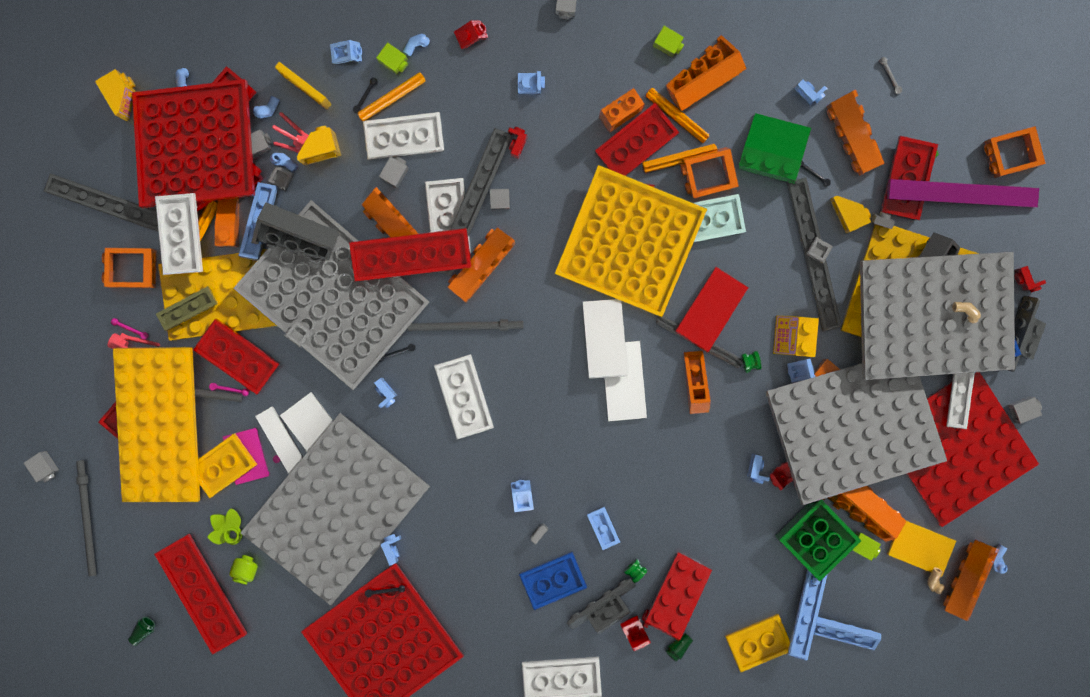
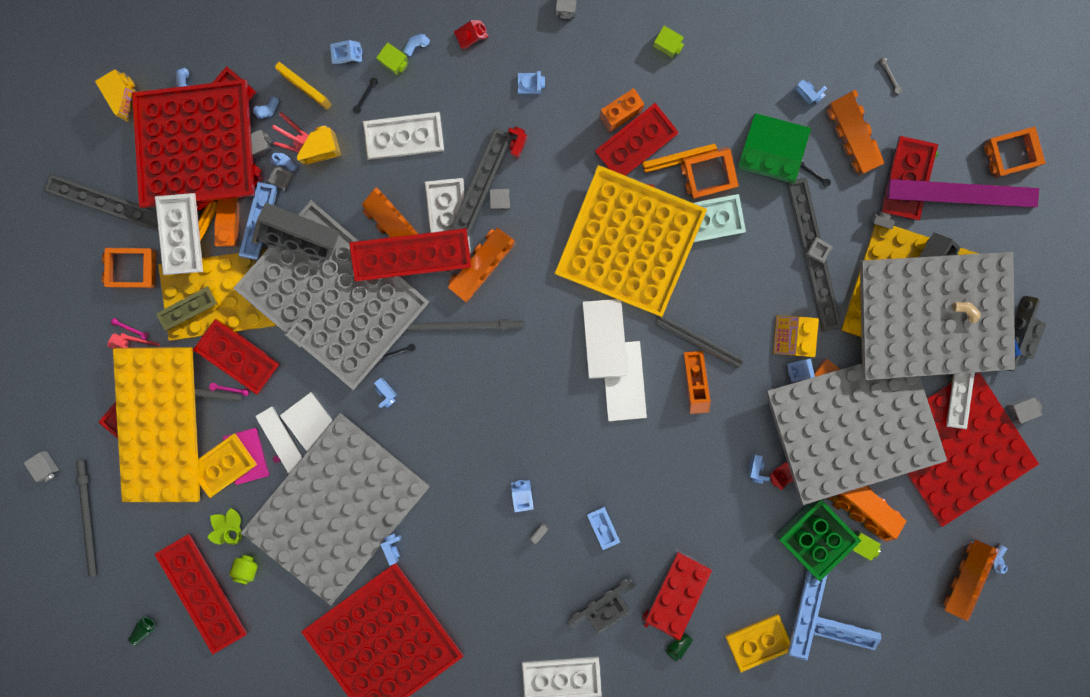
(369, 592): black hinge -> none
(391, 97): light orange axle -> none
(394, 171): light grey brick -> none
(464, 396): white tile -> none
(553, 580): blue tile -> none
(635, 570): green wheel -> none
(635, 633): red bracket -> none
(677, 115): light orange axle -> none
(706, 74): orange wedge -> none
(711, 309): red tile -> none
(751, 361): green wheel -> none
(850, 213): yellow slope -> none
(922, 547): yellow tile -> none
(933, 581): tan arm -> none
(1024, 279): red bracket -> none

